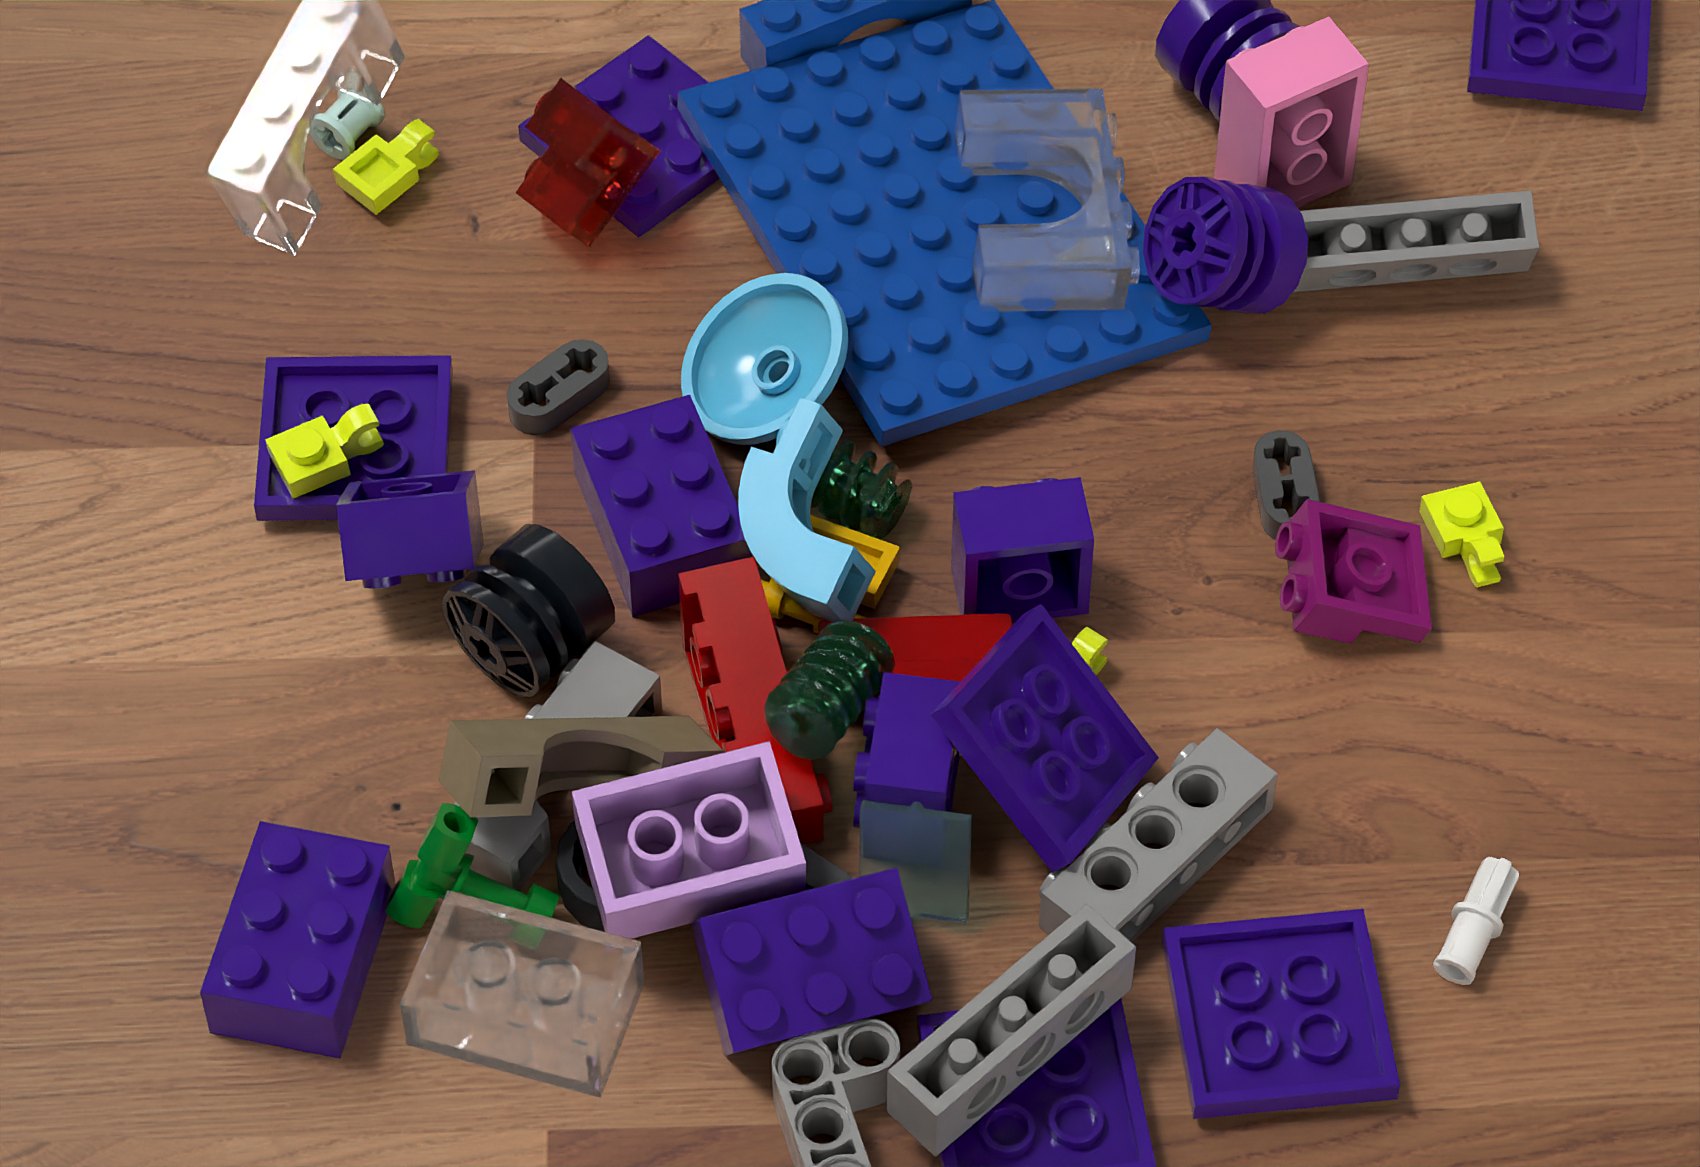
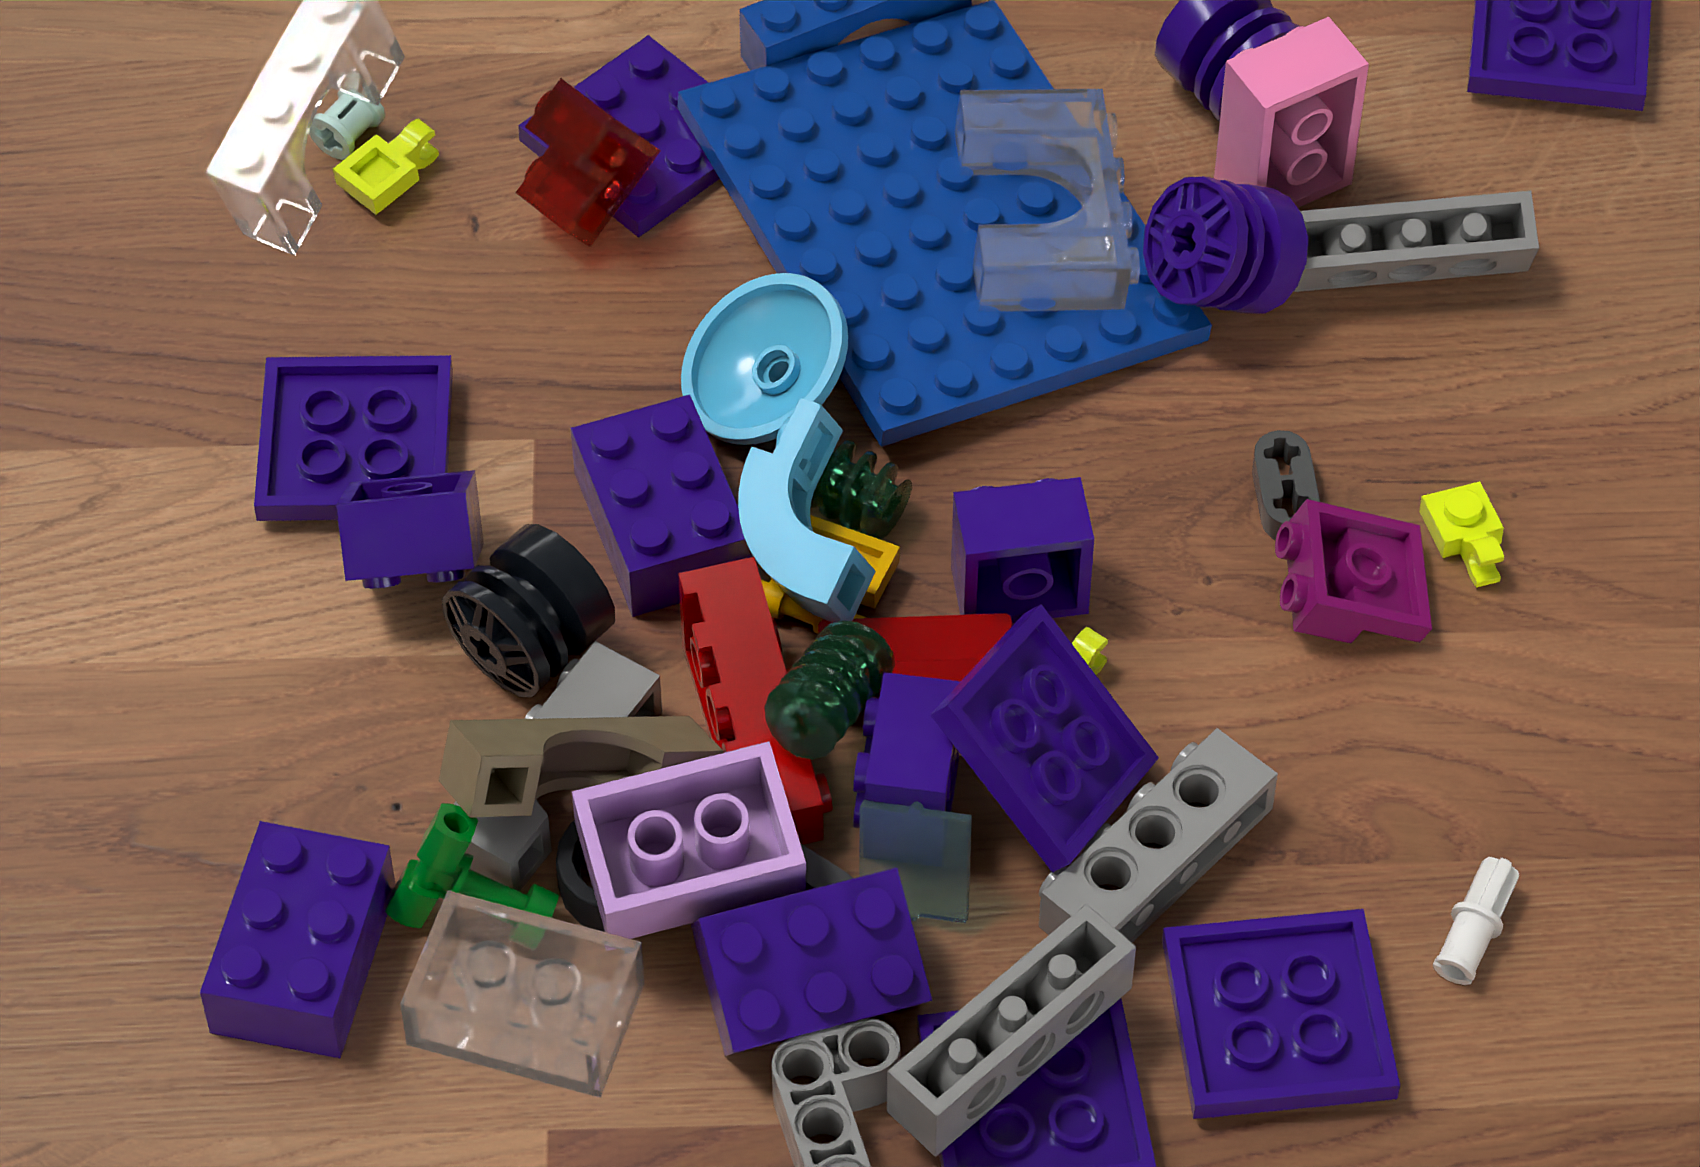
(317, 454): neon yellow plate -> none
(553, 382): dark grey beam -> none

